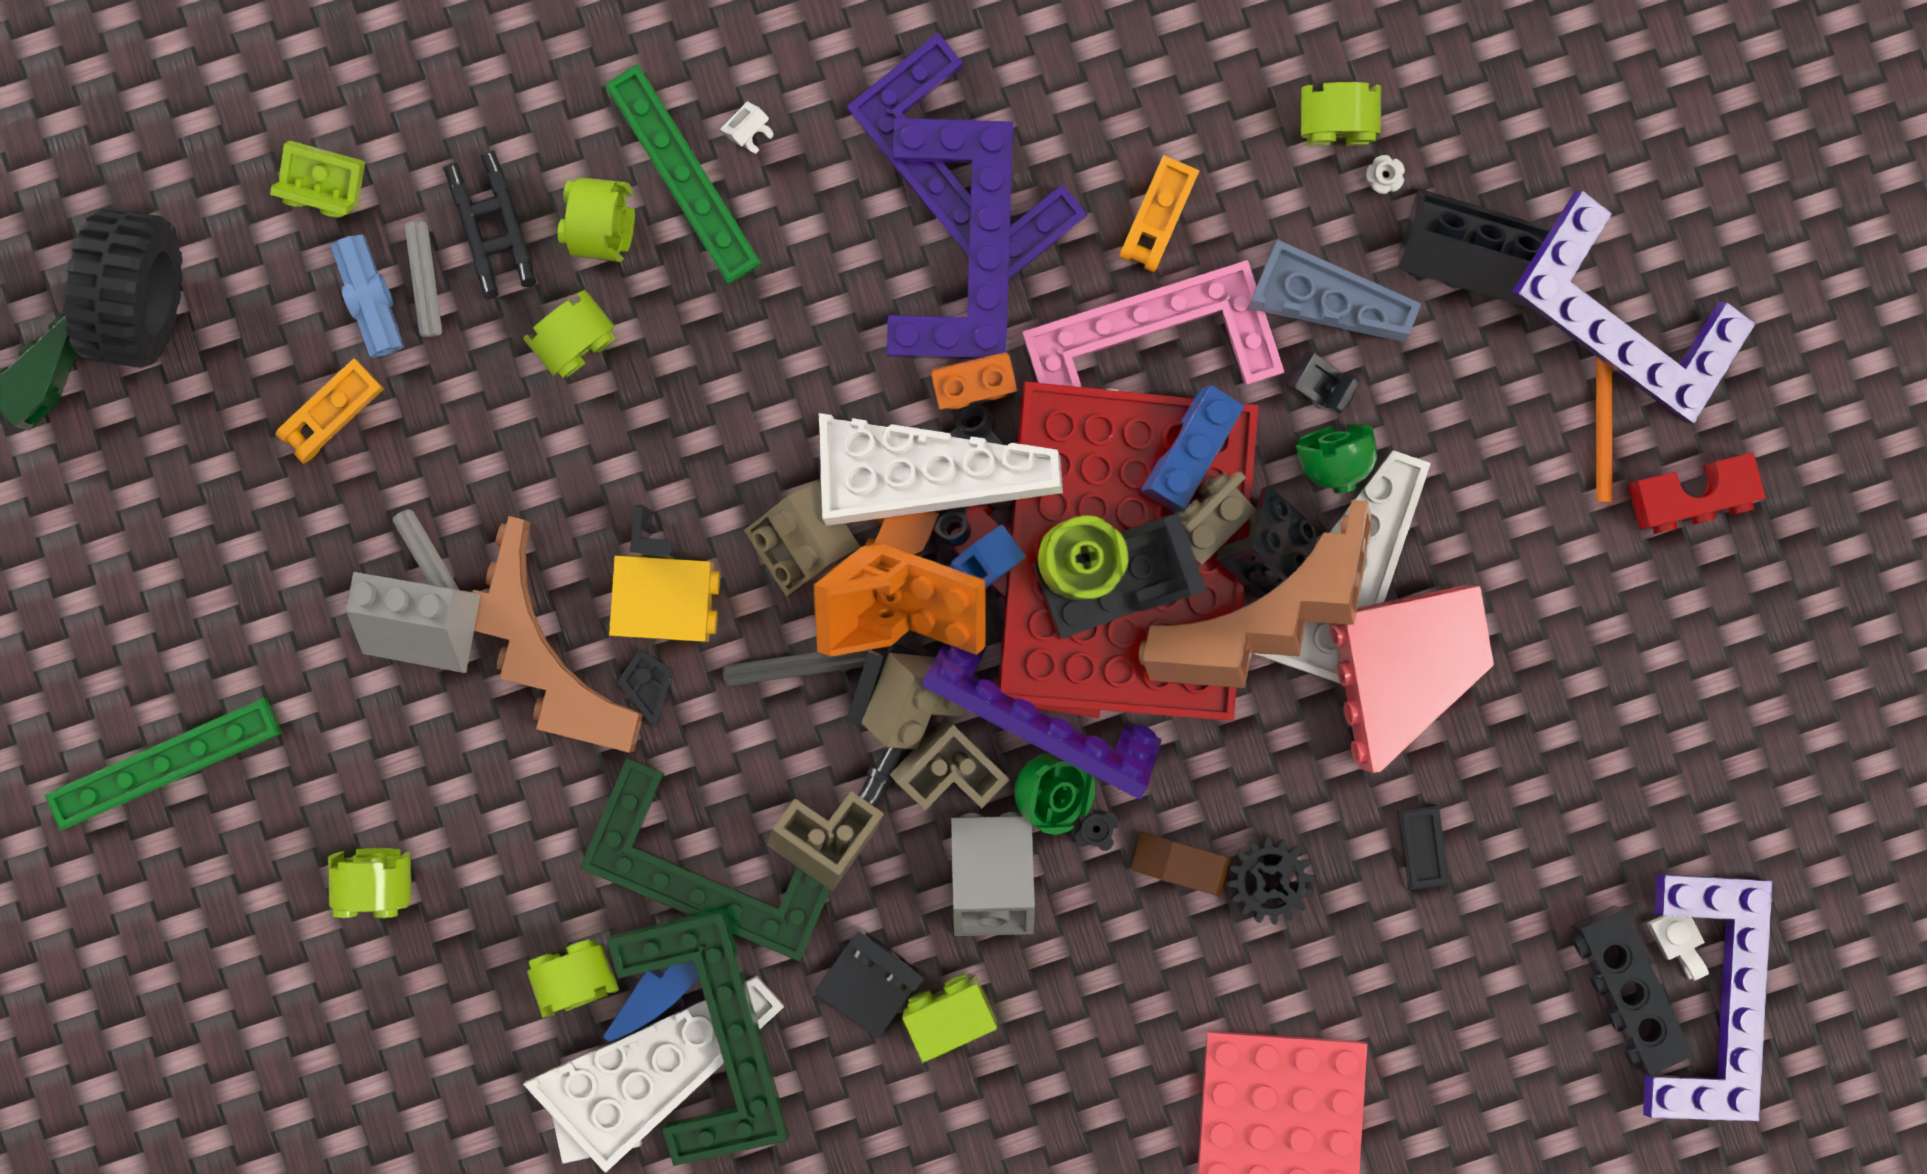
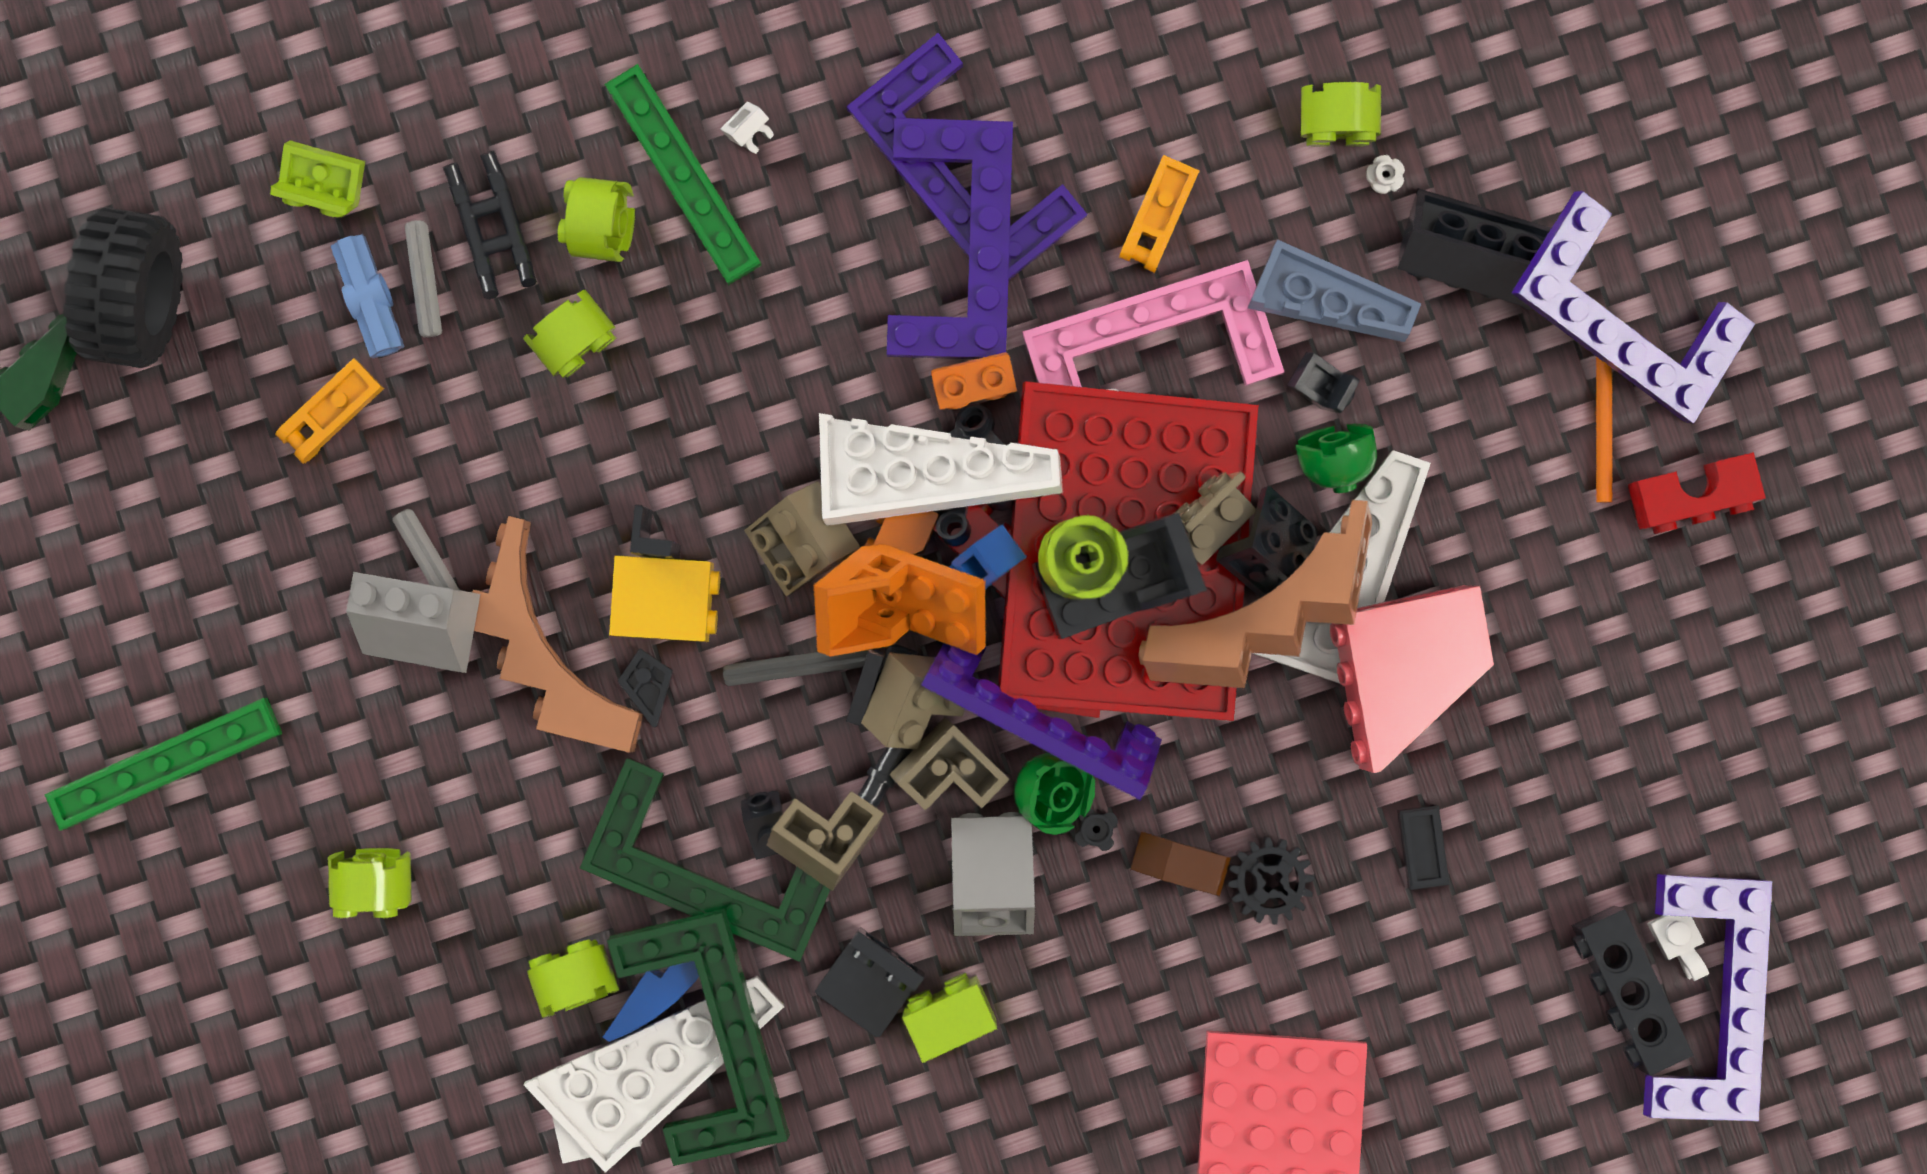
(759, 816): none -> black bracket
(1189, 458): blue arch -> none

